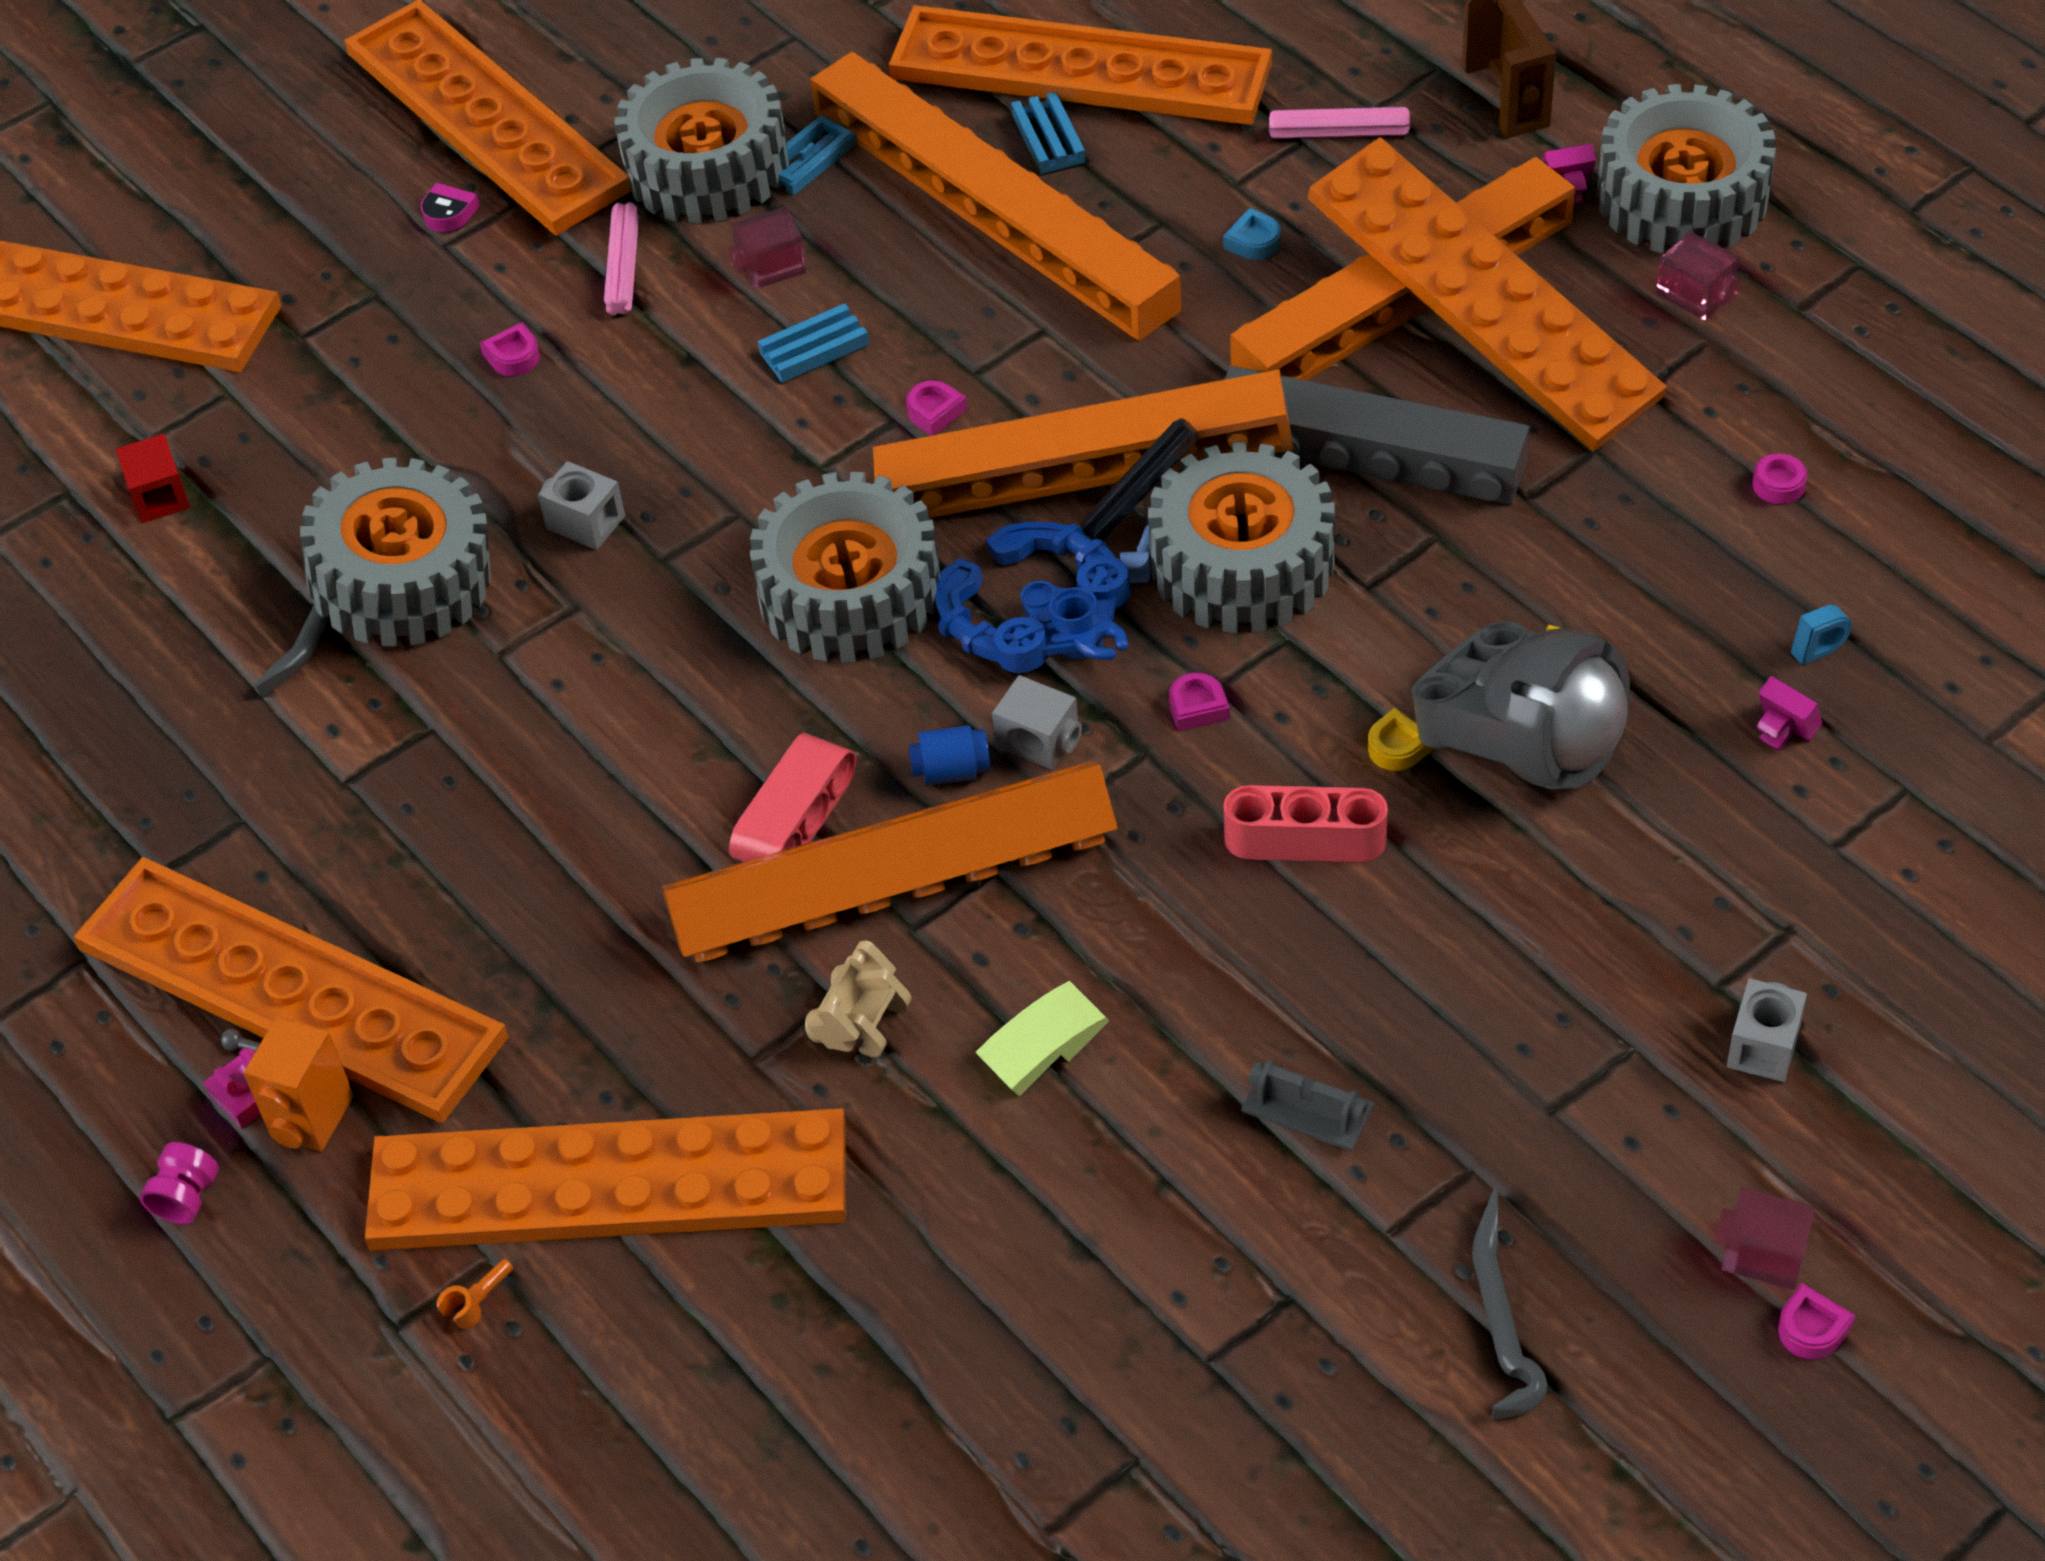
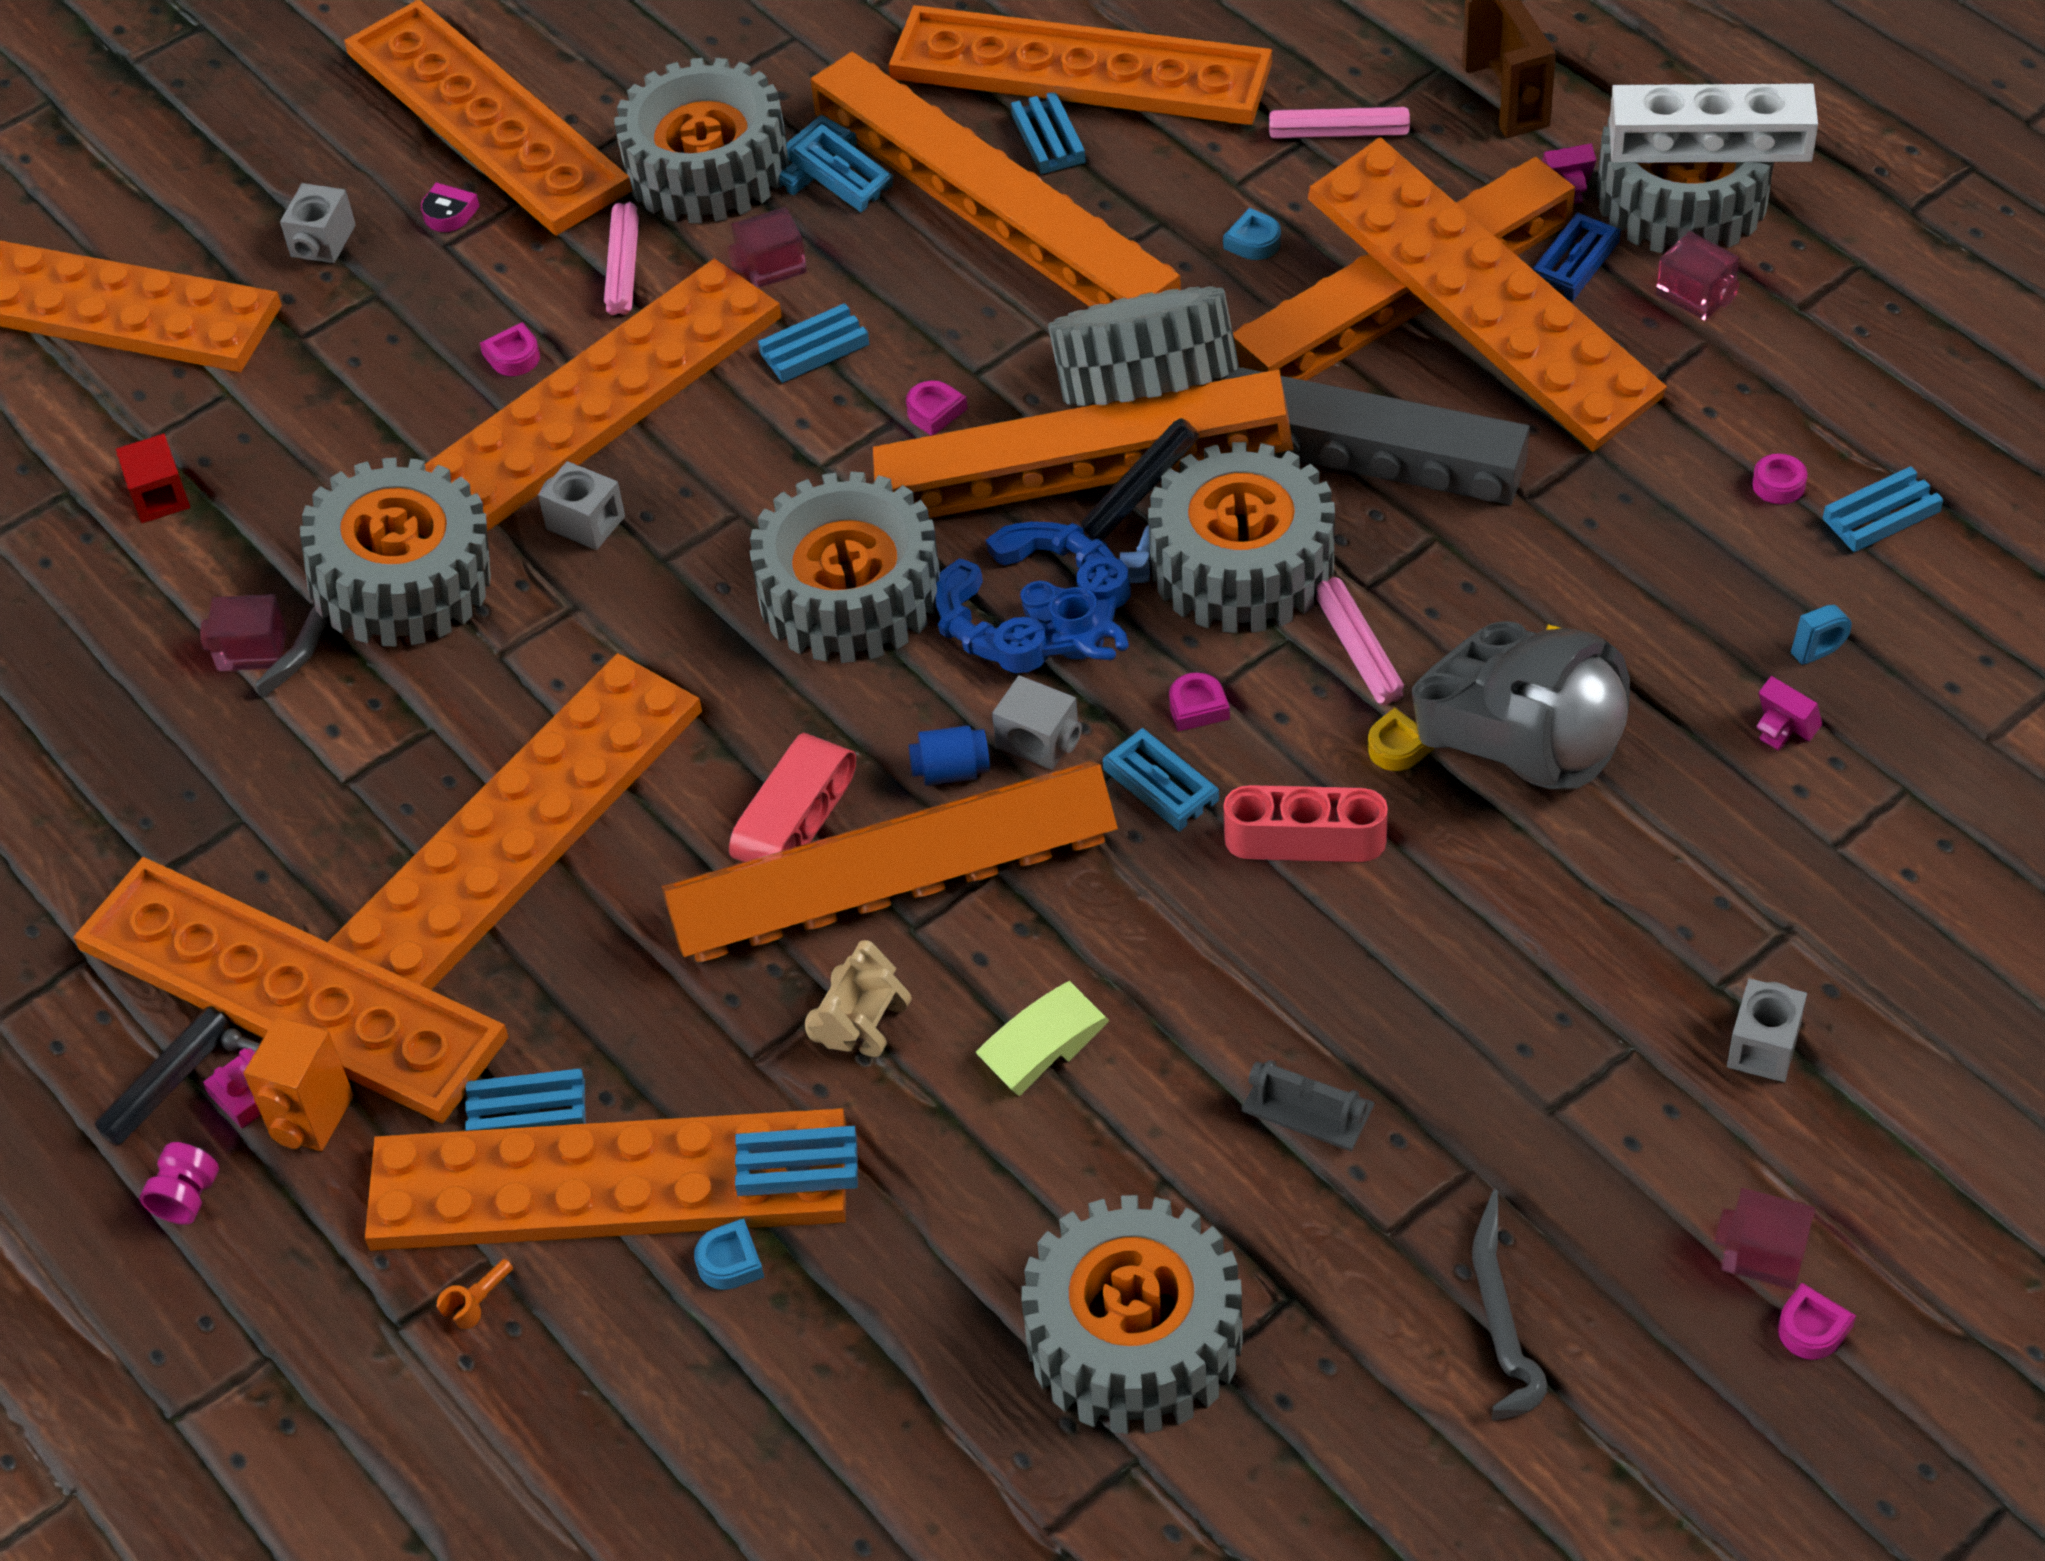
(162, 1076): none -> black axle
(244, 632): none -> clear pink brick
(317, 223): none -> light grey brick
(519, 823): none -> orange plate
(526, 1096): none -> dark azure tile
(608, 388): none -> orange plate
(728, 1257): none -> dark azure tile
(796, 1152): none -> dark azure tile
(836, 171): none -> dark azure tile
(1119, 1360): none -> light grey wheel
(1143, 346): none -> light grey wheel
(1153, 784): none -> dark azure tile
(1359, 641): none -> bright pink axle
(1560, 279): none -> blue tile
(1713, 123): none -> white brick
(1876, 504): none -> dark azure tile

